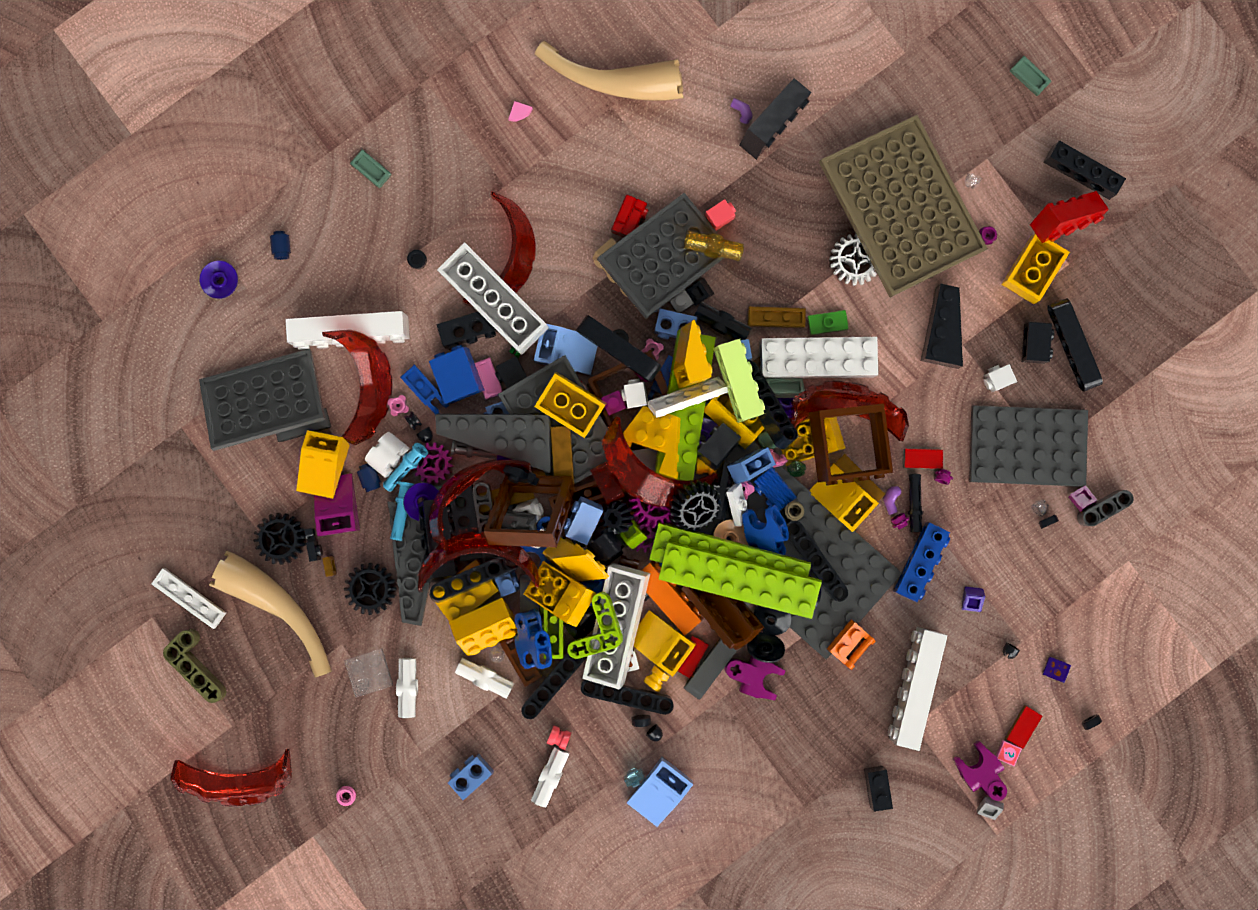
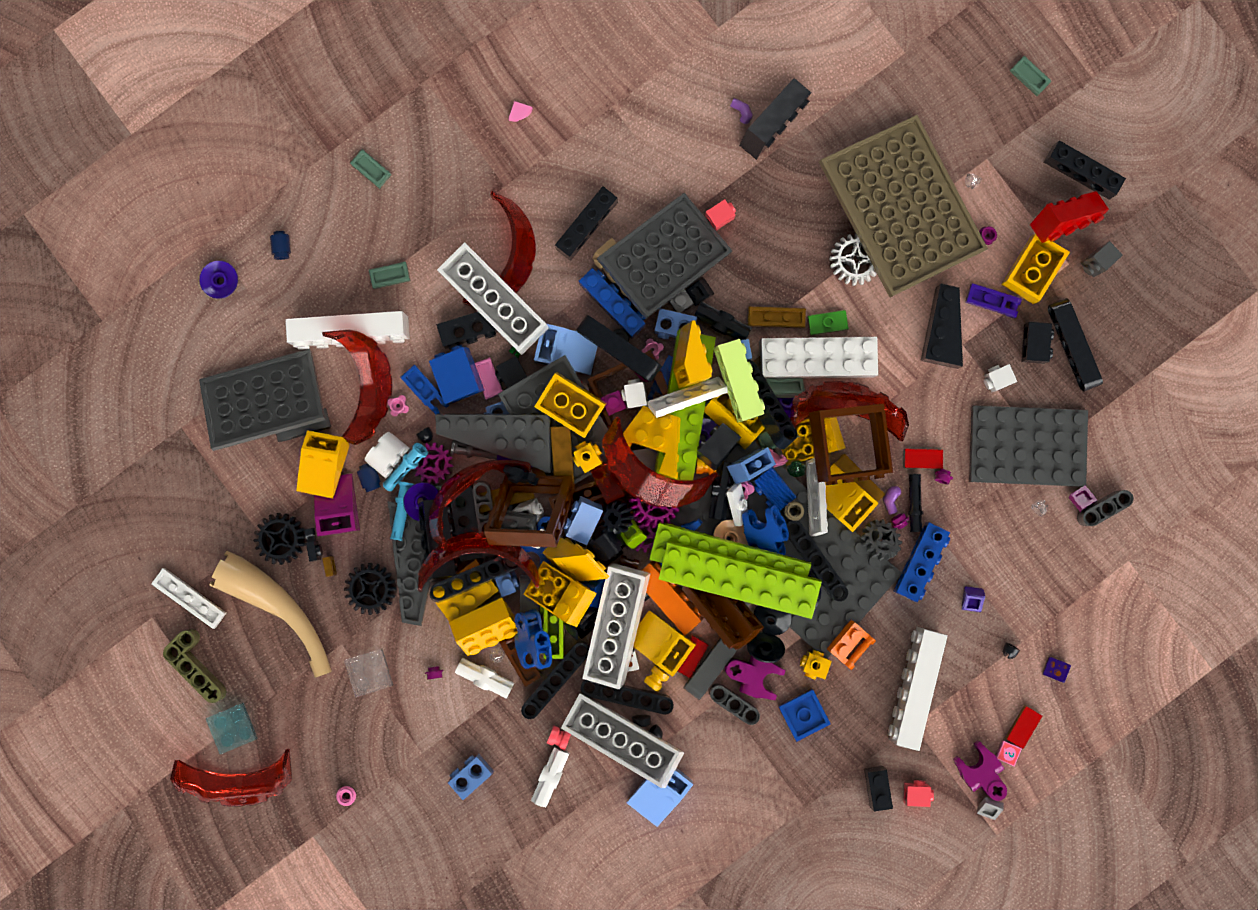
(231, 728): none -> clear light blue plate
(389, 275): none -> sand green tile
(407, 688): white piece -> none
(413, 420): black bush -> none
(417, 259): black tile -> none
(434, 673): none -> magenta plate
(586, 223): none -> black brick
(587, 463): none -> yellow brick
(606, 630): lime beam -> none
(612, 303): none -> blue brick
(622, 740): none -> white brick
(629, 216): red brick -> none
(634, 777): clear light blue plate -> none
(643, 82): tan brick -> none
(691, 500): black gear -> none
(713, 245): clear yellow piece -> none
(739, 712): none -> dark grey beam
(804, 715): none -> blue tile
(816, 501): none -> white plate
(821, 668): none -> yellow brick
(888, 546): none -> dark grey gear
(918, 794): none -> coral brick
(993, 300): none -> dark purple plate
(1048, 521): black tile -> none
(1091, 722): black tile -> none
(1101, 259): none -> dark grey brick

